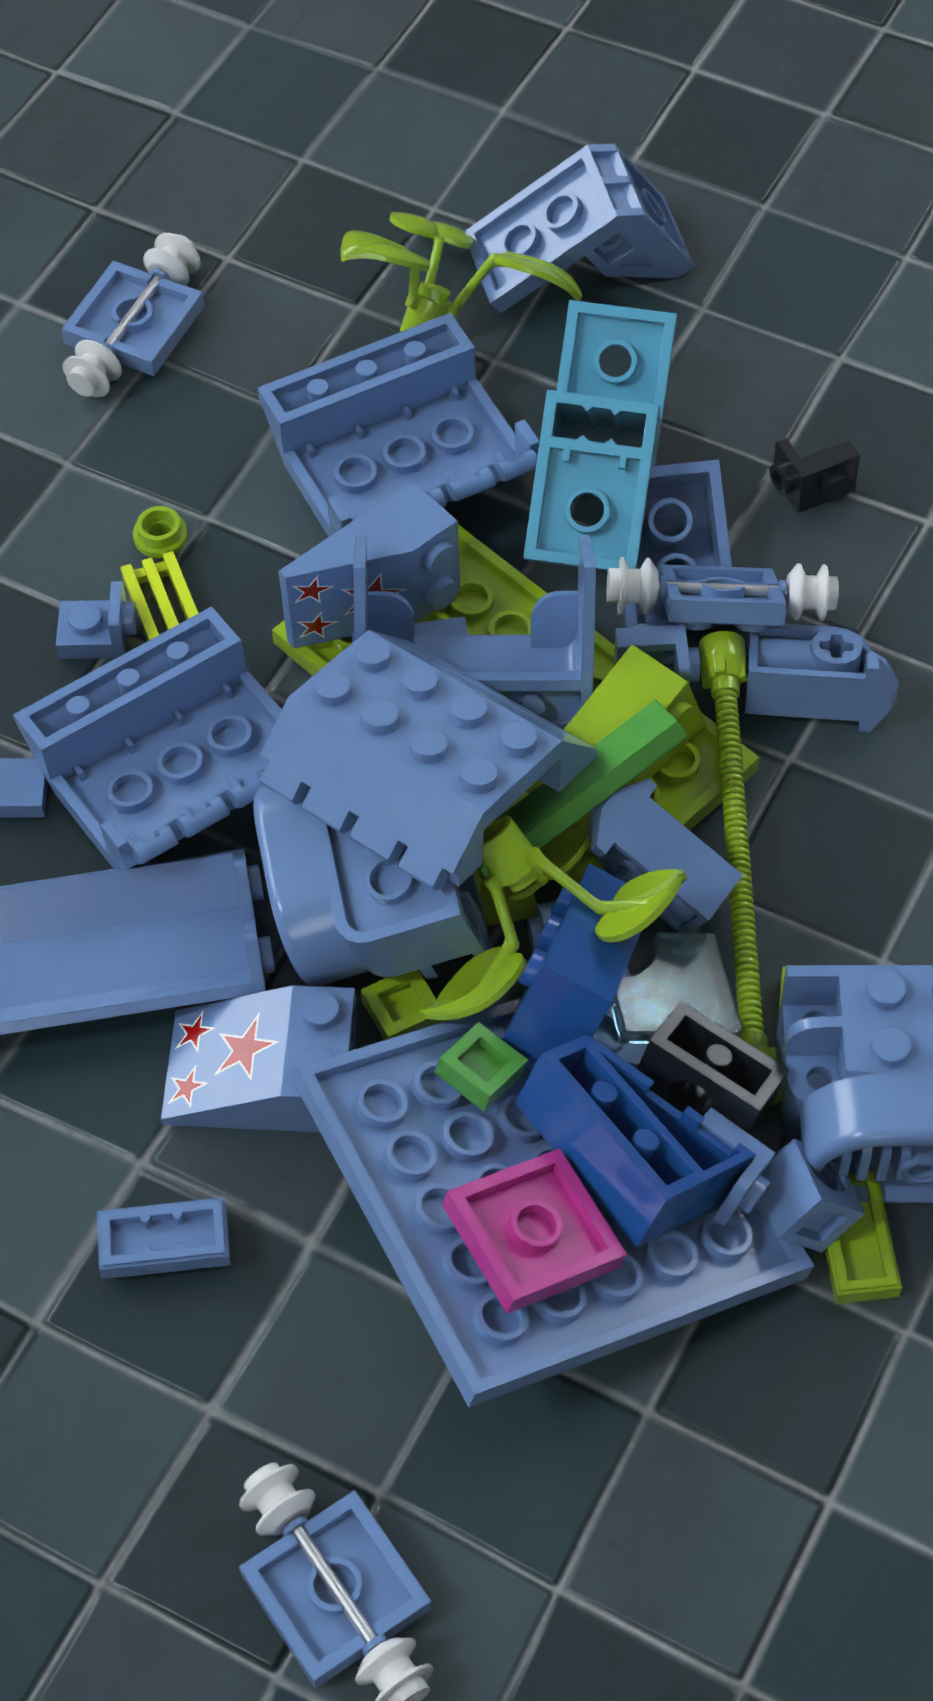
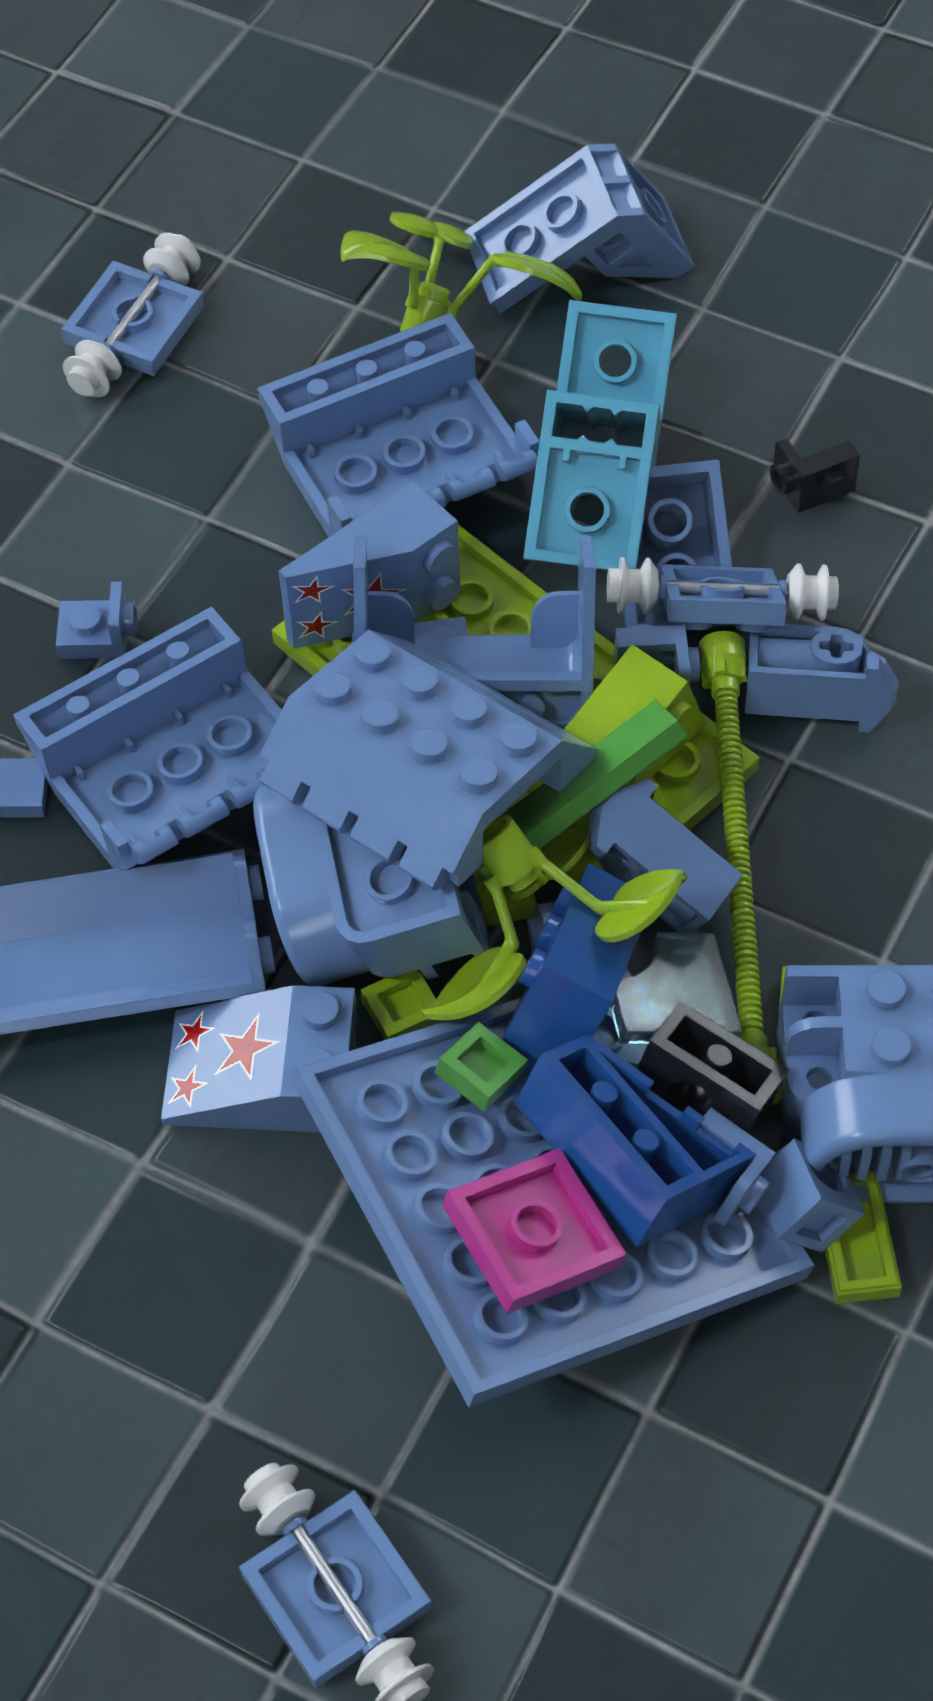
(152, 573): neon yellow tile -> none
(159, 532): lime plate -> none
(163, 1238): medium blue plate -> none

